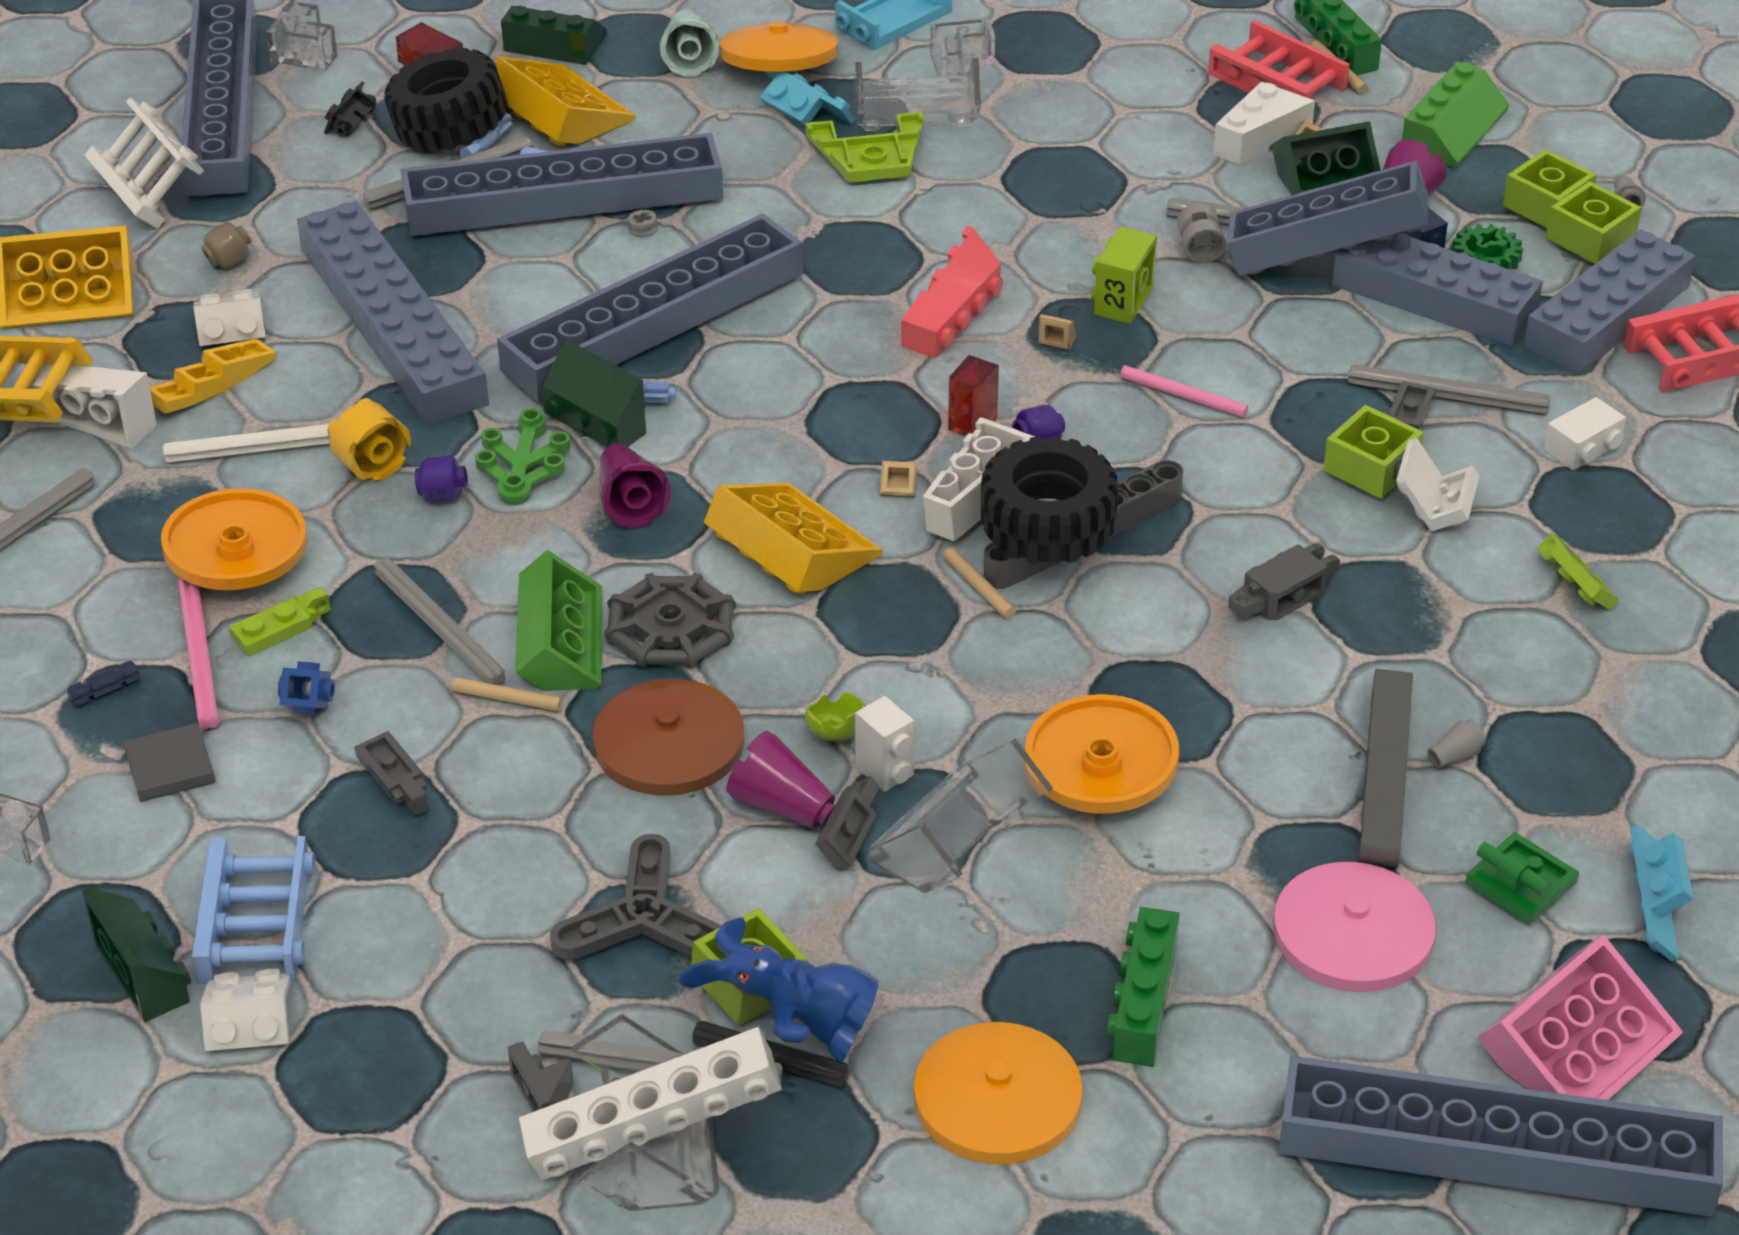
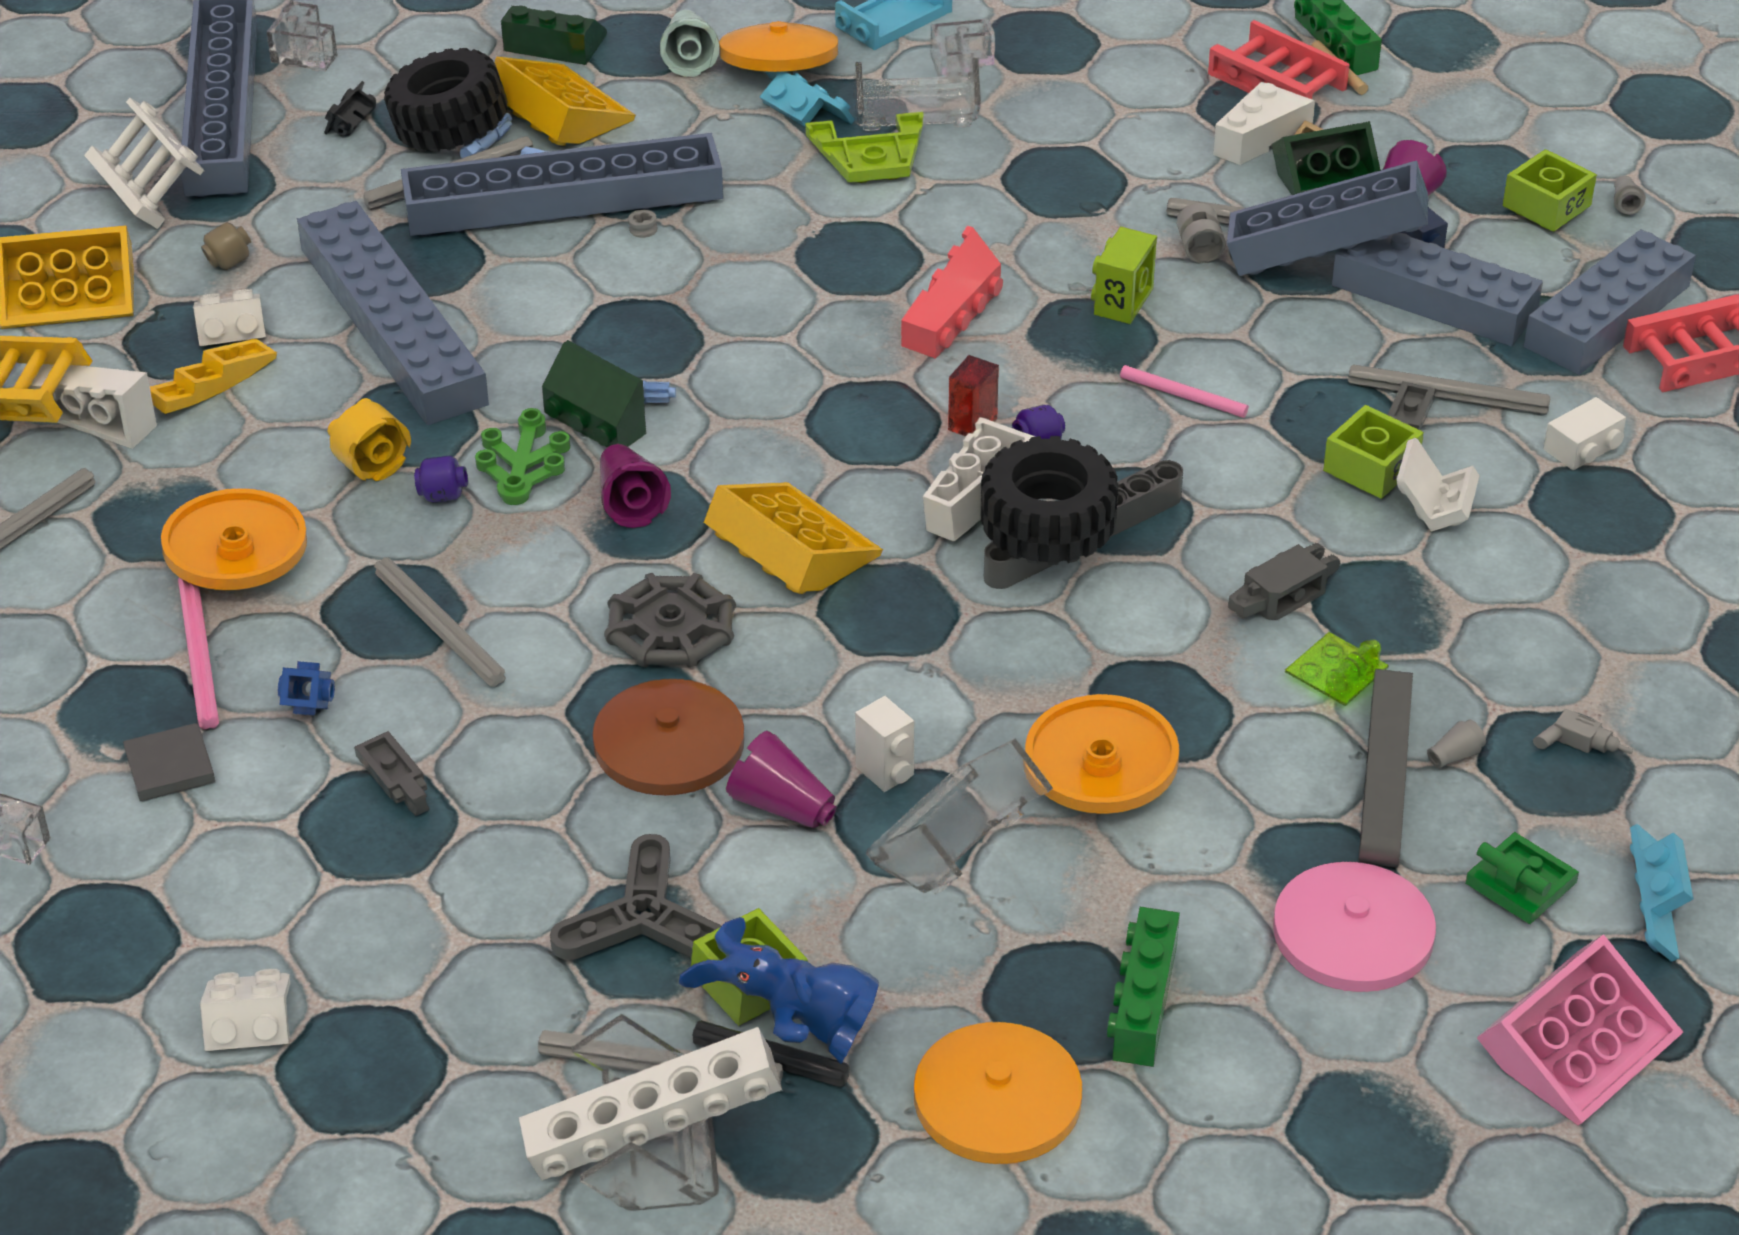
(103, 683): dark blue axle -> none
(136, 954): dark green slope -> none
(219, 893): light blue fence -> none
(246, 443): white axle -> none
(280, 621): lime hinge -> none
(421, 41): clear red brick -> none
(507, 694): tan bar -> none
(539, 1084): dark grey slope -> none
(558, 626): bright green slope -> none
(657, 301): sand blue brick -> none
(833, 719): lime hair -> none
(848, 823): dark grey hinge -> none
(898, 478): tan slope -> none
(1003, 606): tan bar -> none
(1056, 332): tan slope -> none
(1338, 667): none -> clear neon green hinge
(1456, 113): bright green slope -> none
(1490, 245): green gear -> none
(1503, 1136): sand blue brick -> none
(1576, 570): lime hinge -> none
(1579, 733): none -> light grey piece
(1592, 221): lime brick -> none

